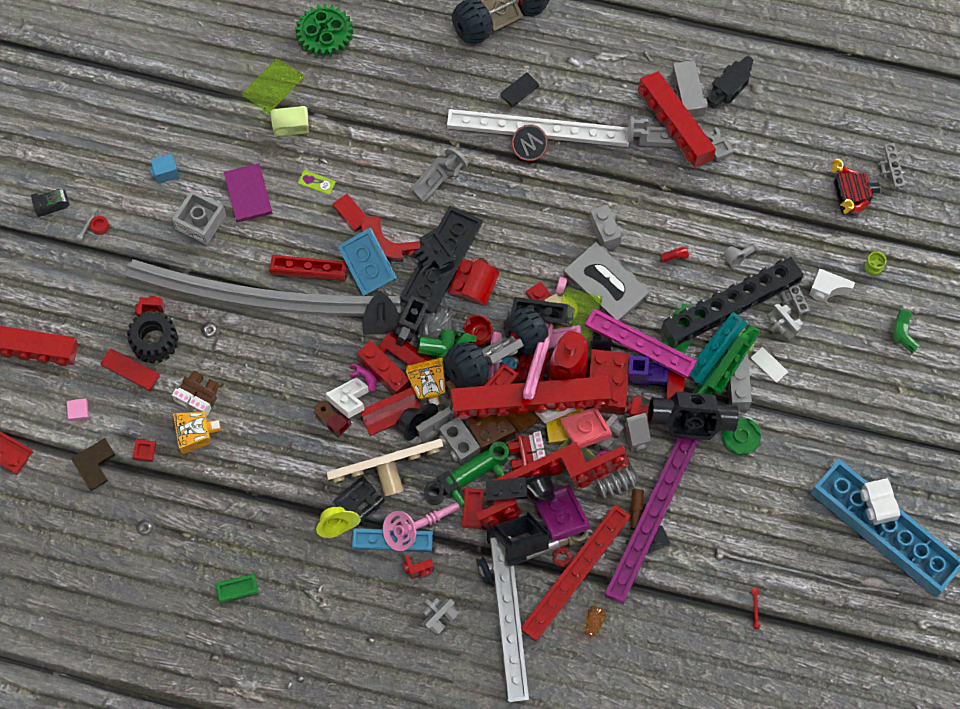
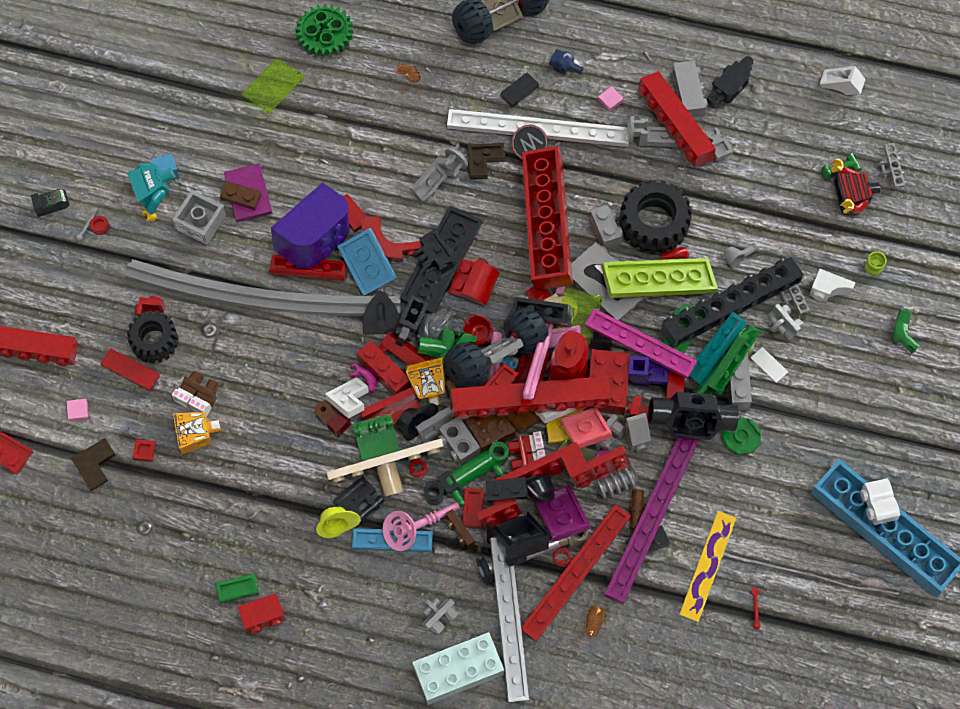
(150, 187): none -> teal torso
(240, 195): none -> reddish brown plate
(261, 614): none -> red brick
(290, 121): yellowish green piece -> none
(312, 228): none -> dark purple brick
(316, 182): lime sticker -> none
(376, 437): none -> green hinge
(410, 70): none -> clear orange arm
(416, 463): none -> red bush
(420, 569): red bracket -> none
(454, 523): none -> reddish brown plate
(458, 668): none -> light aqua brick
(482, 154): none -> dark brown tile
(547, 218): none -> red brick
(564, 61): none -> dark blue piece
(610, 99): none -> bright pink tile
(655, 195): none -> black tyre
(659, 277): none -> lime plate
(707, 566): none -> yellow sticker
(846, 80): none -> white arch
(851, 163): none -> green piece

